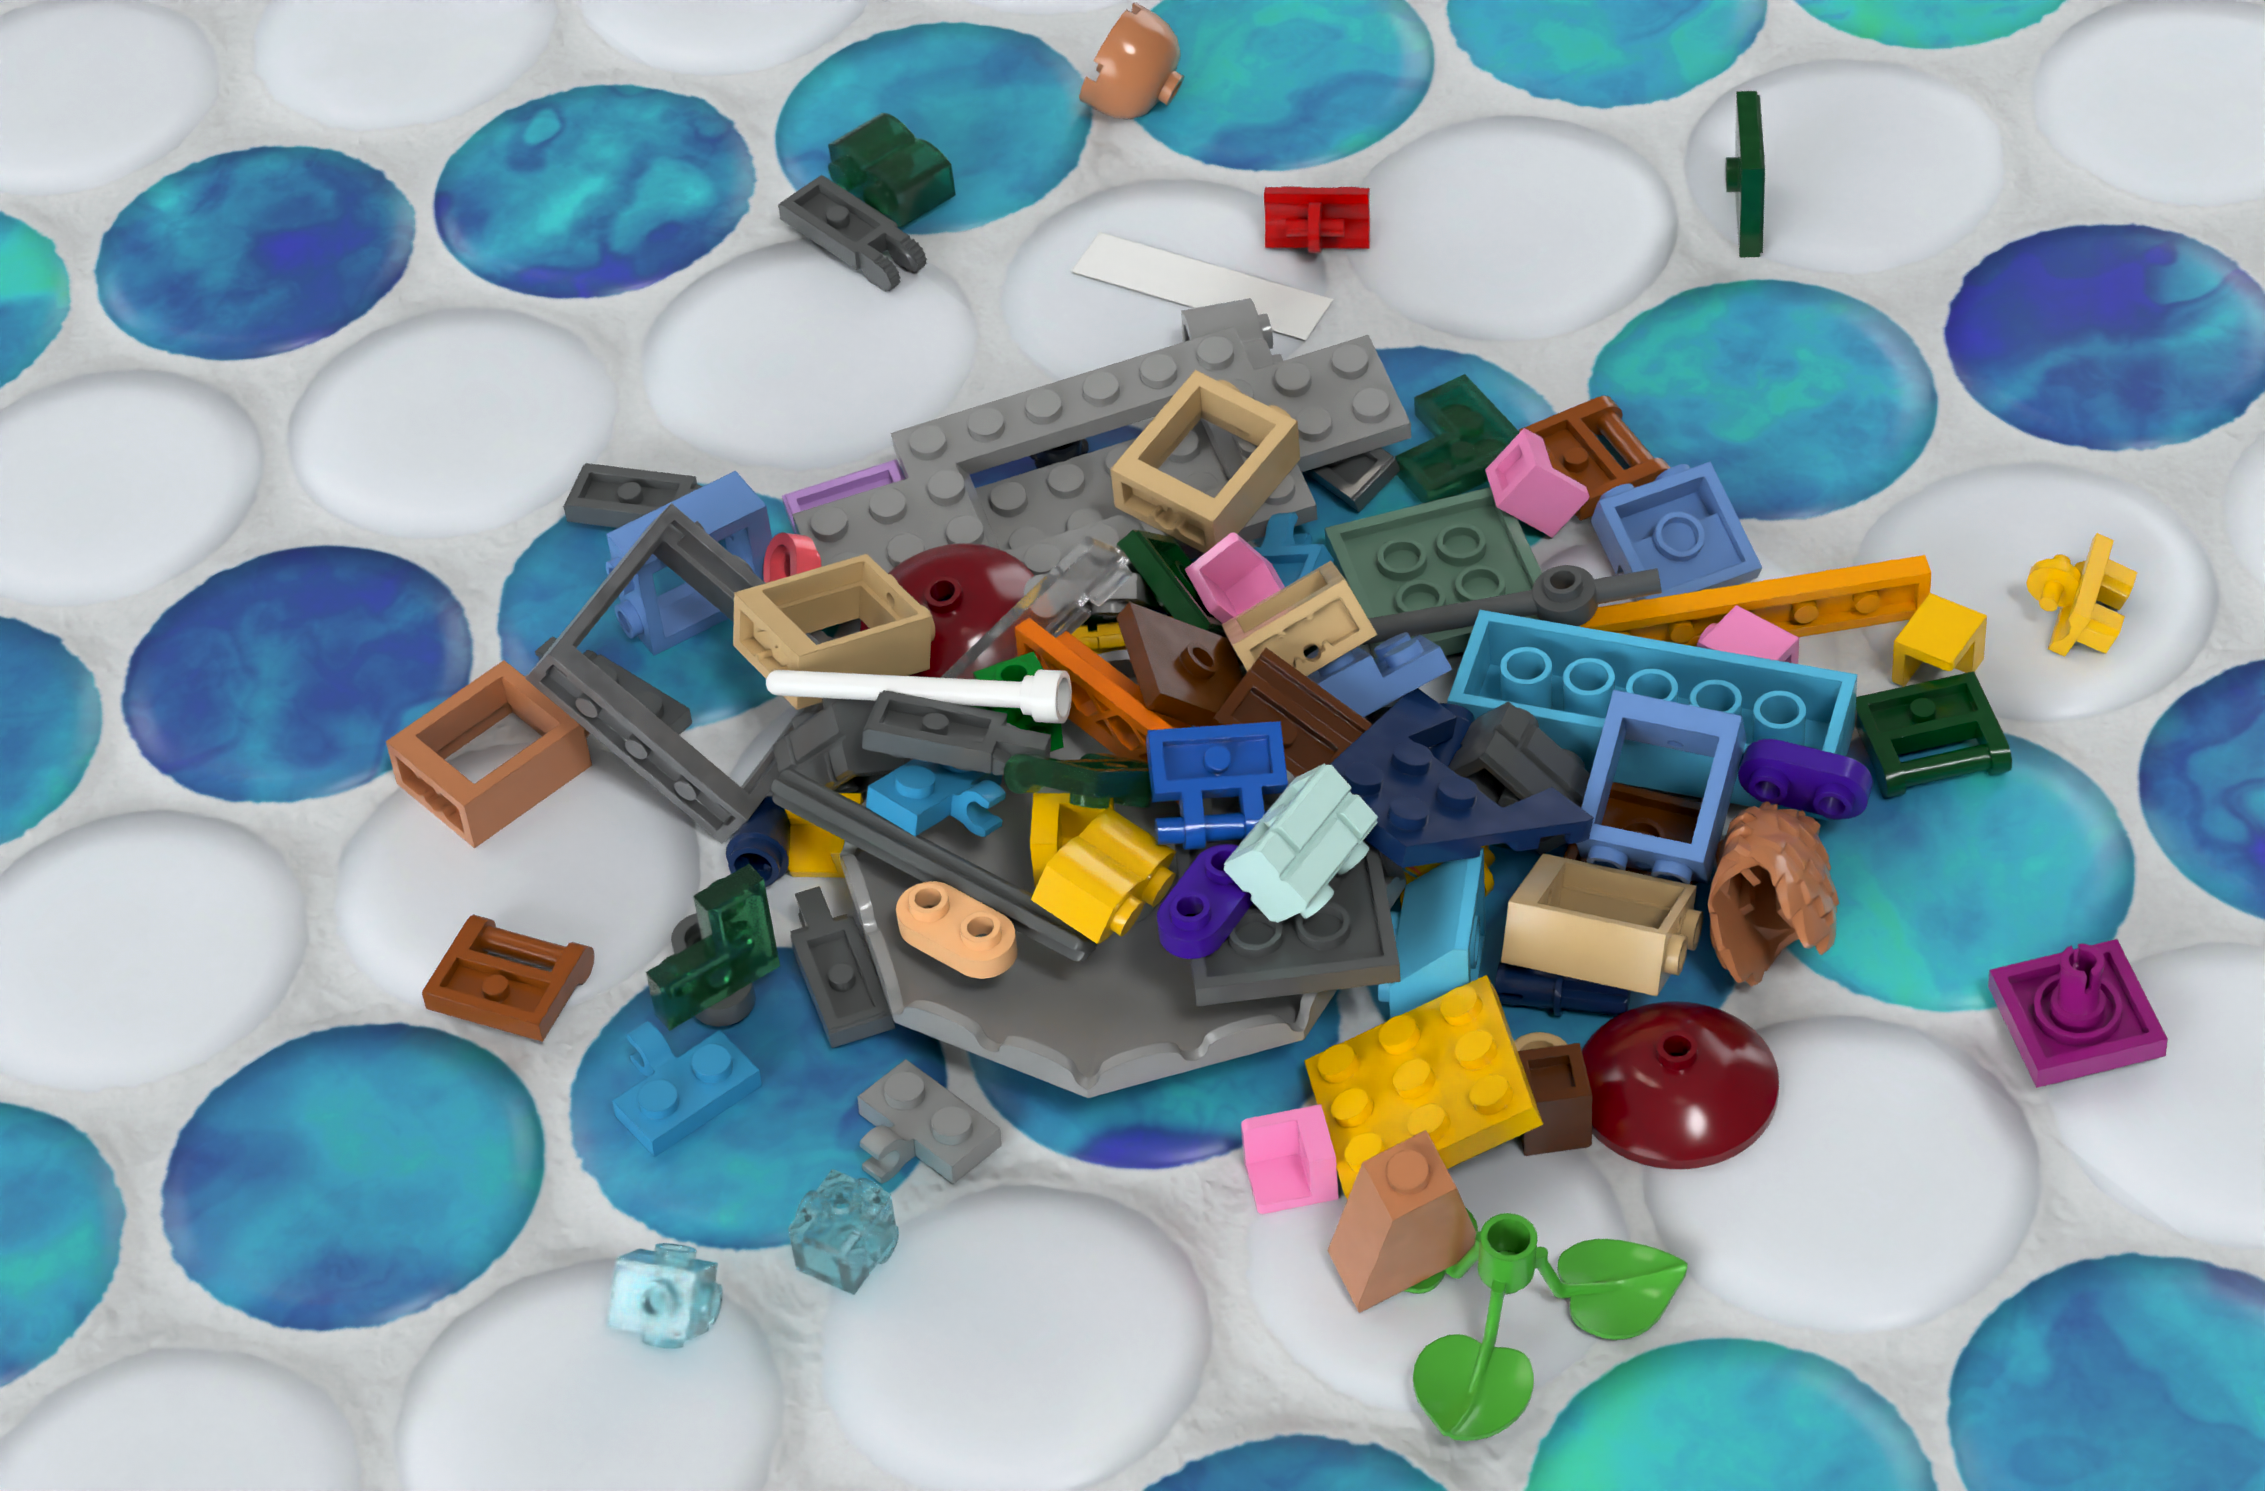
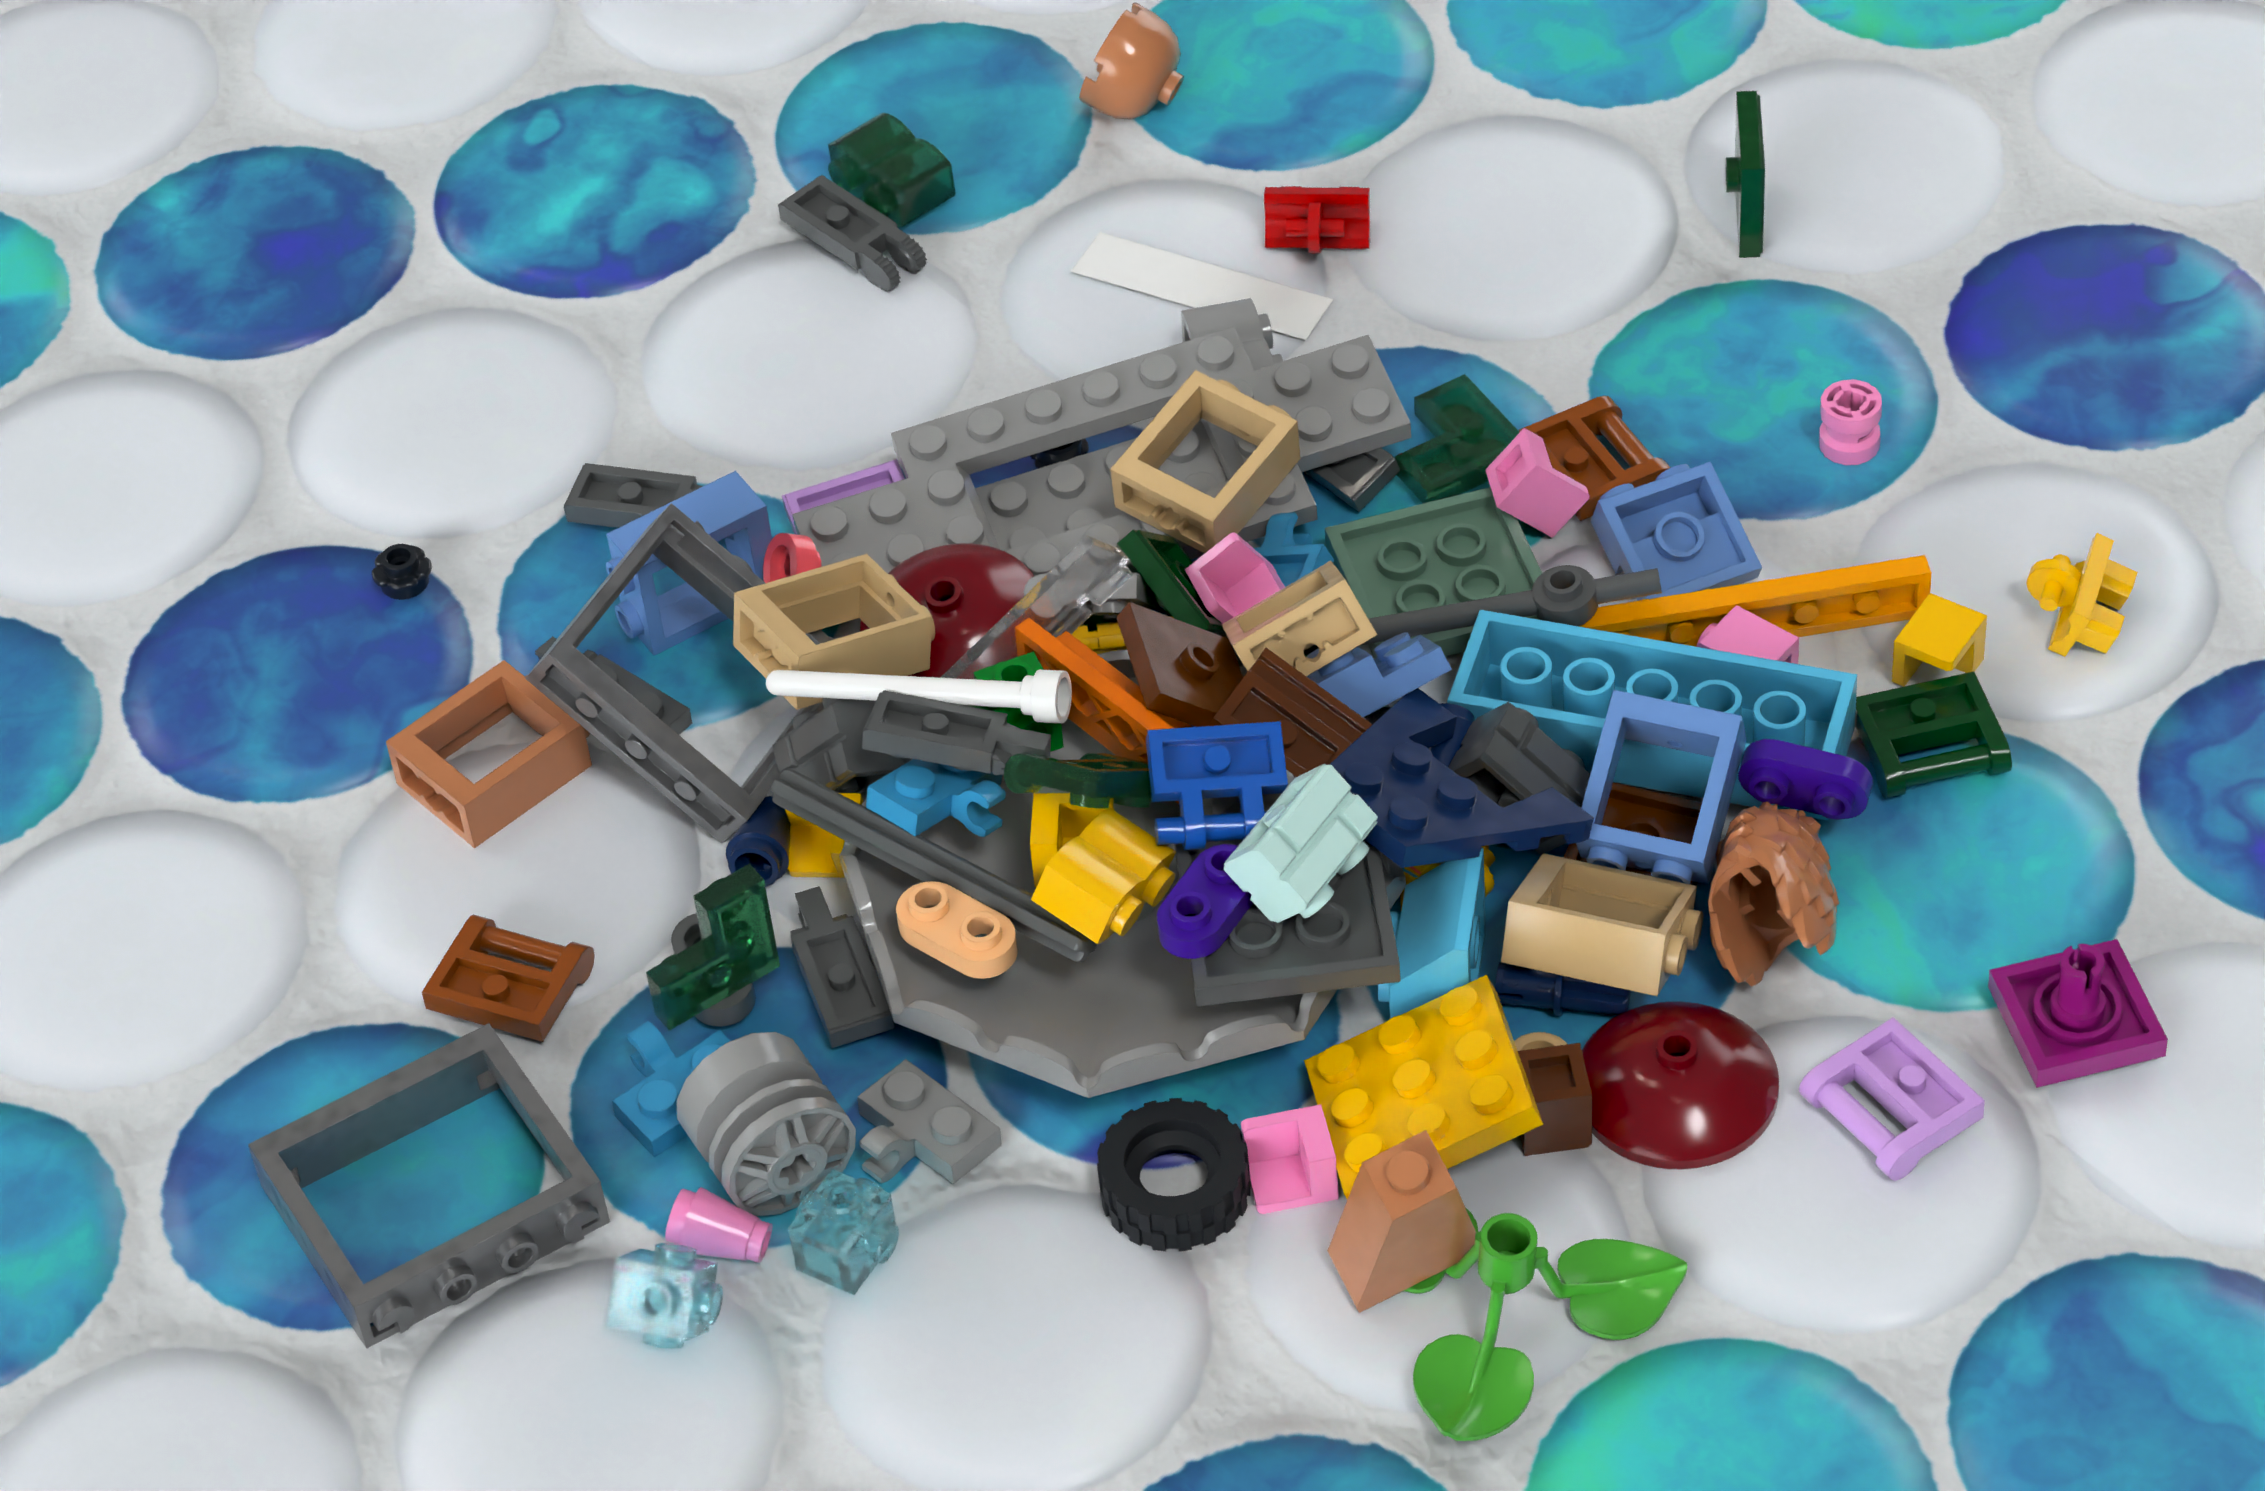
(390, 1110): none -> flat silver window
(402, 571): none -> black plate
(717, 1227): none -> bright pink cone
(765, 1122): none -> light grey wheel
(1180, 1219): none -> black tyre
(1850, 422): none -> bright pink wheel
(1907, 1083): none -> lavender plate

